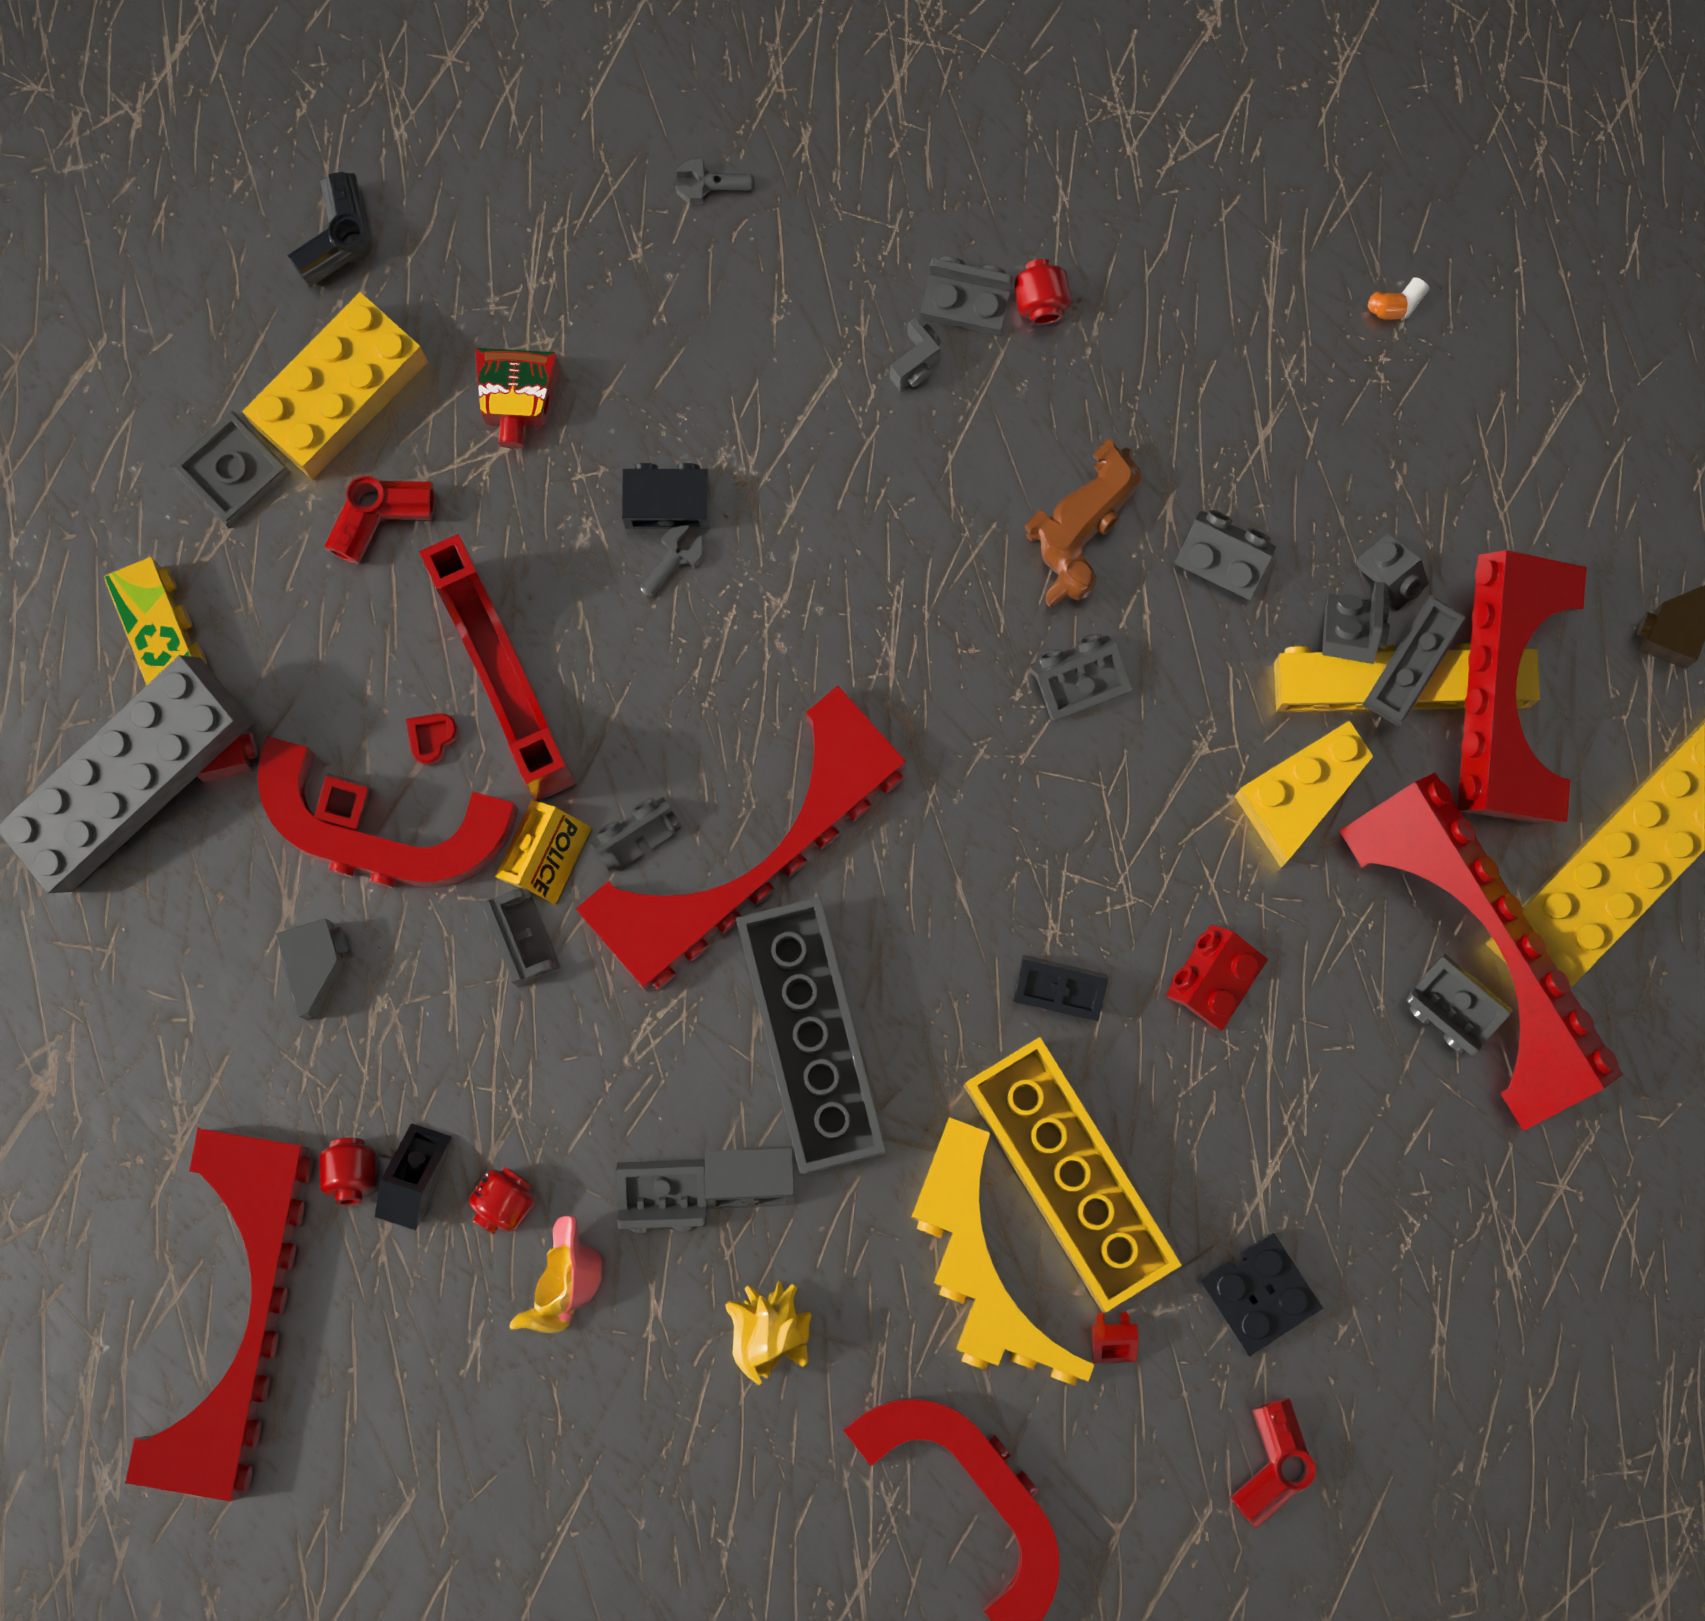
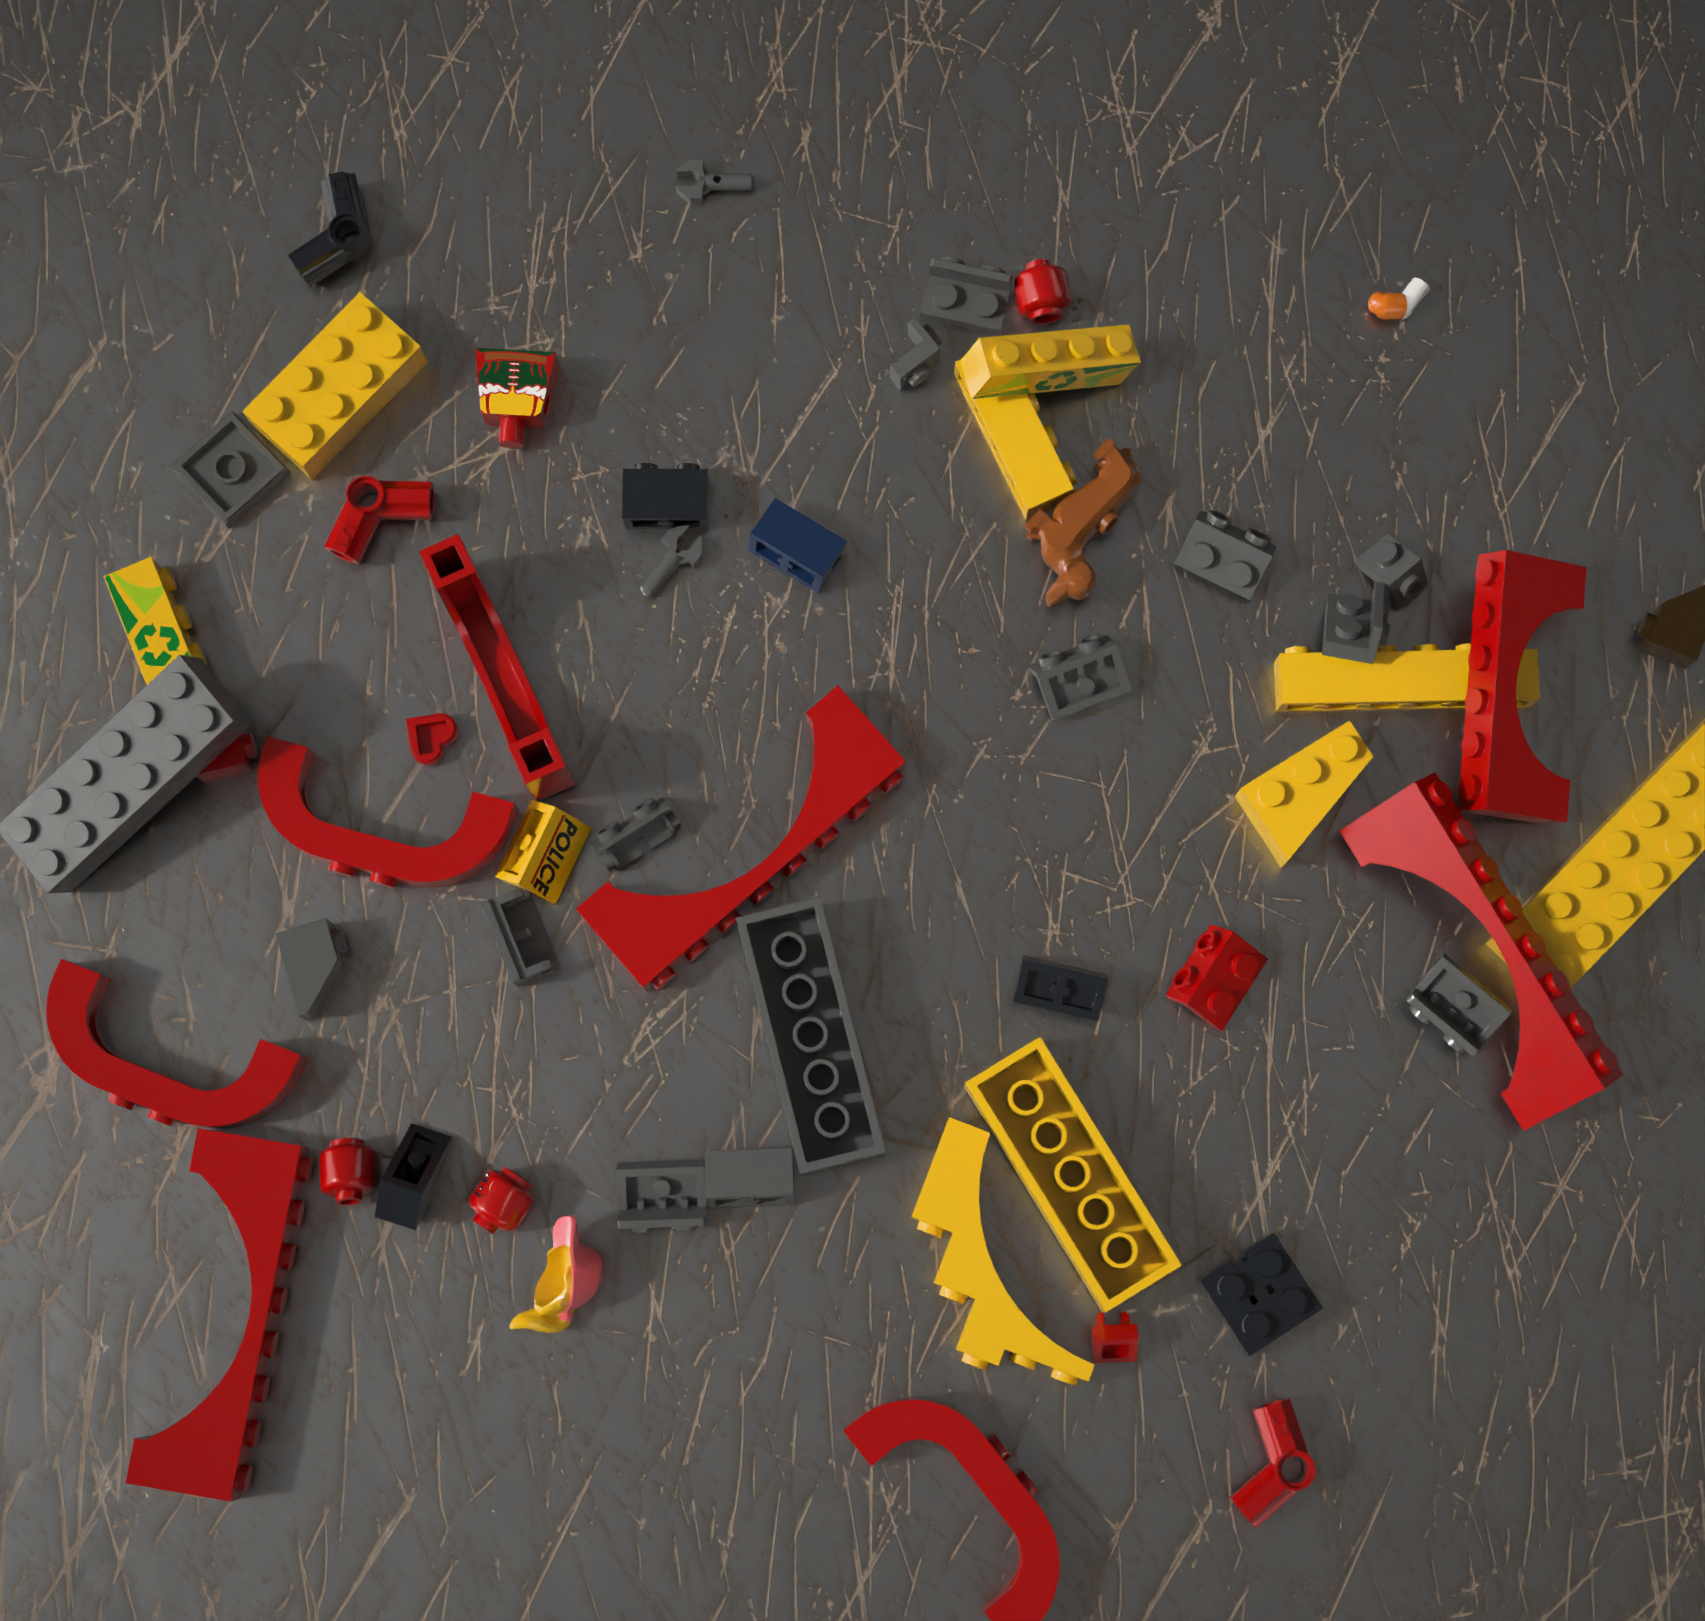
(74, 1031): none -> red arch
(342, 801): red brick -> none
(768, 1331): yellow hair -> none
(796, 545): none -> dark blue hinge
(1022, 448): none -> yellow brick
(1050, 361): none -> yellow brick
(1414, 661): dark grey tile -> none

